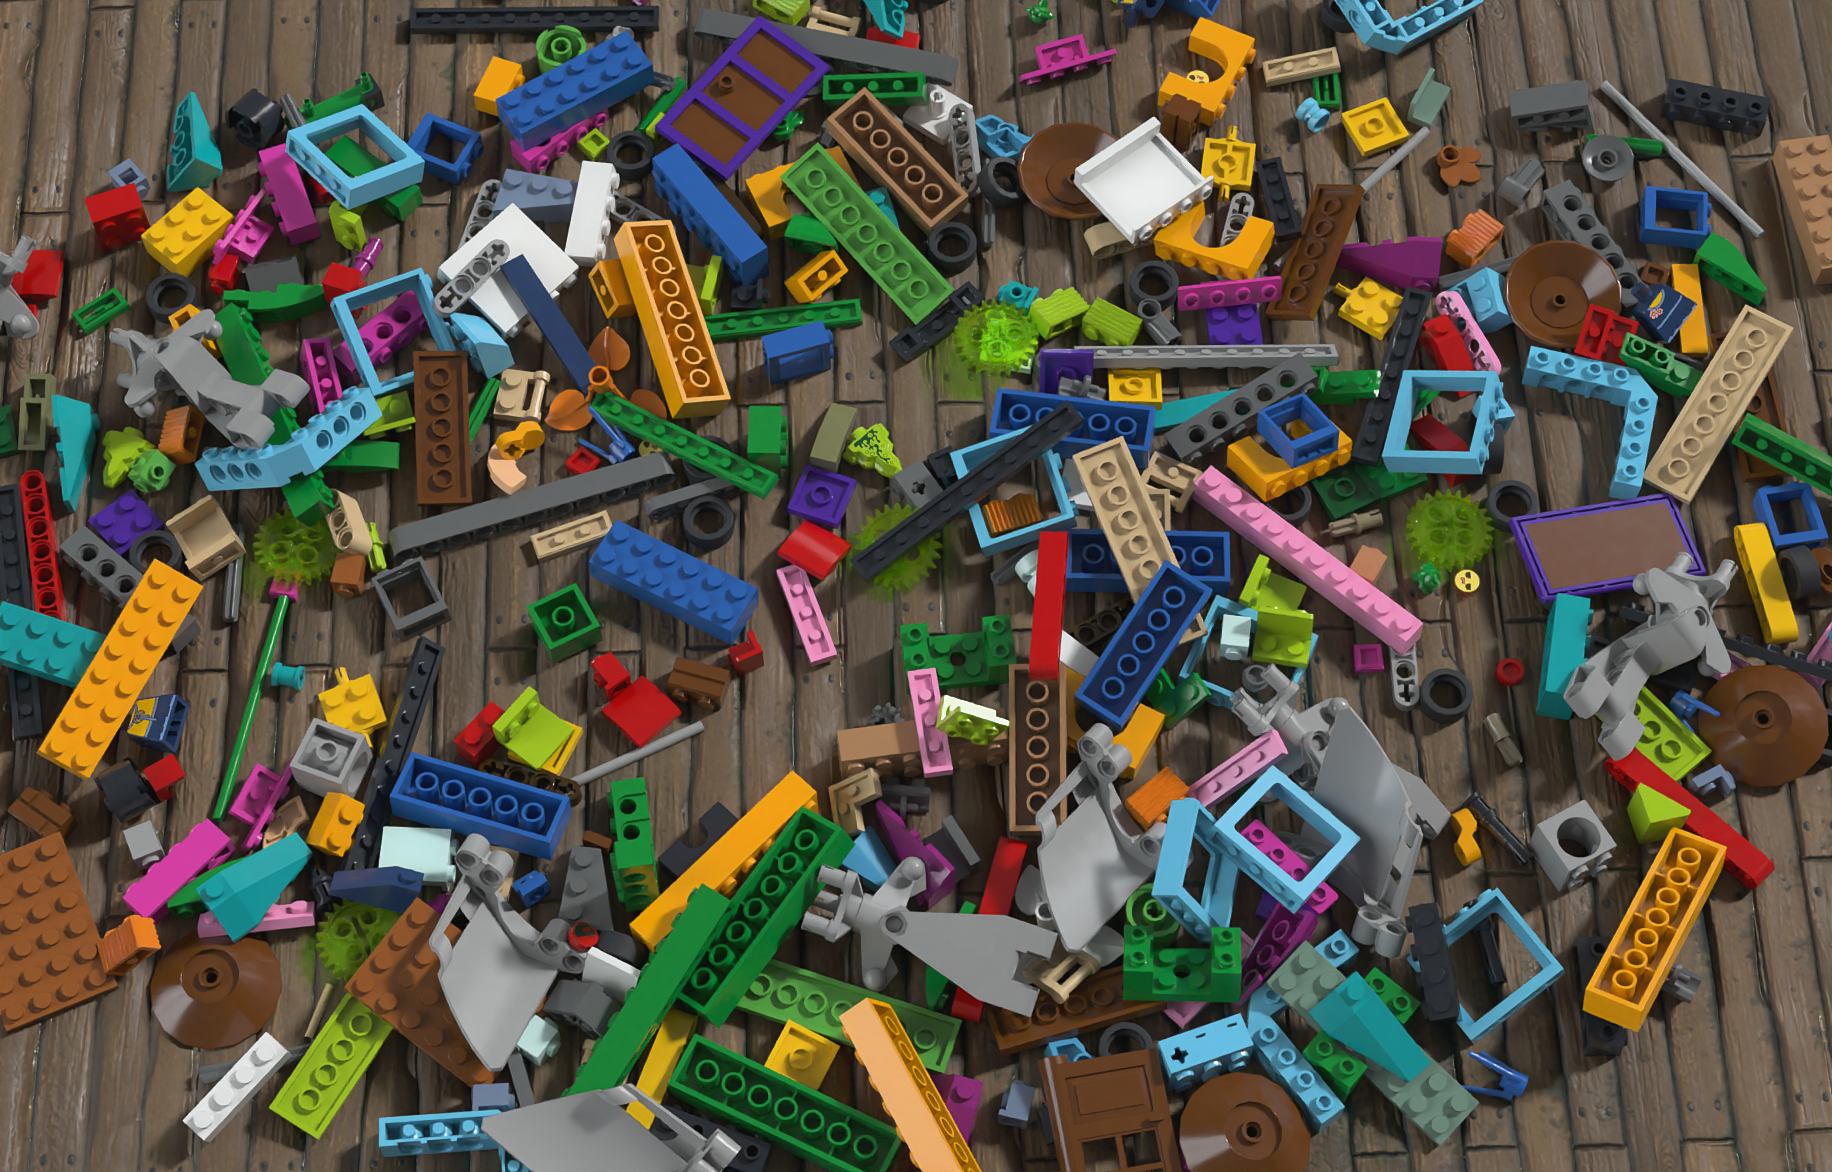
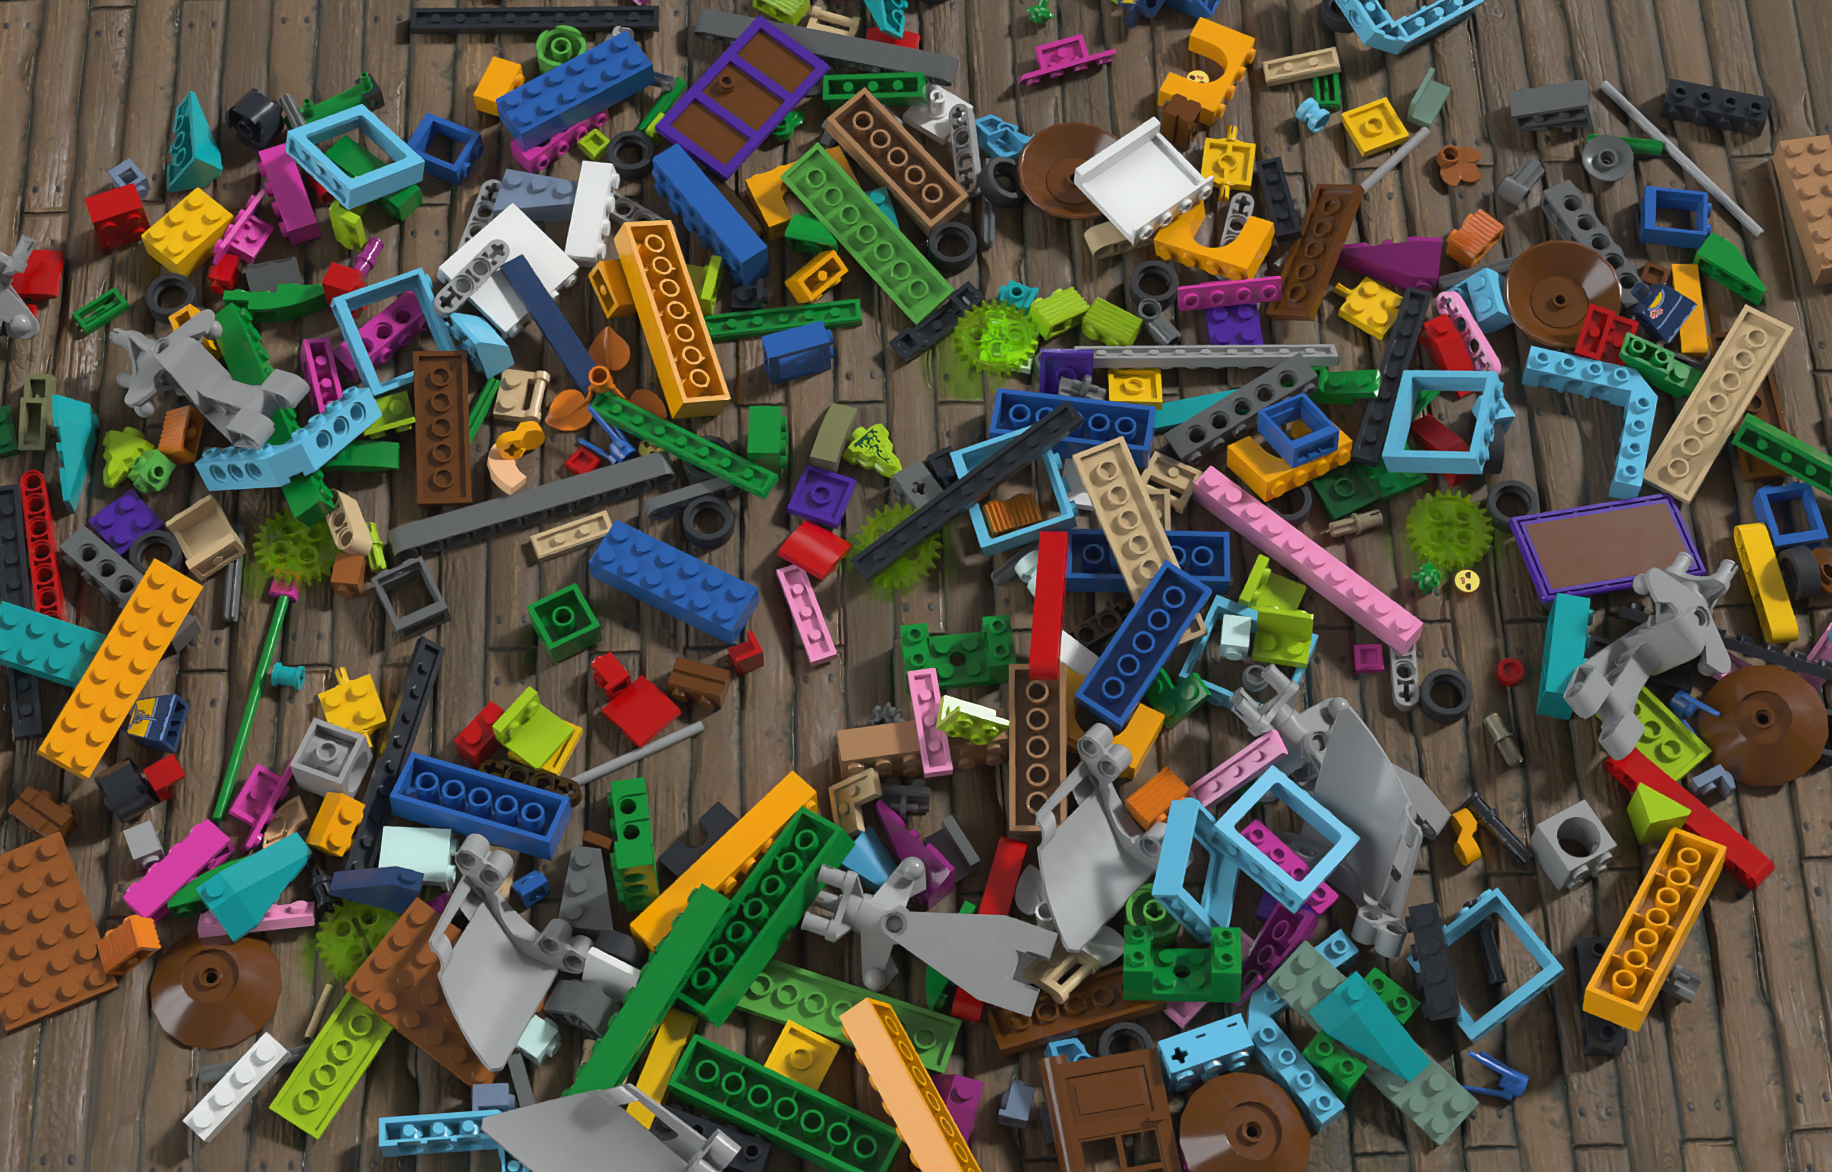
(582, 936): red tile -> none
(1369, 564): nougat brick -> none

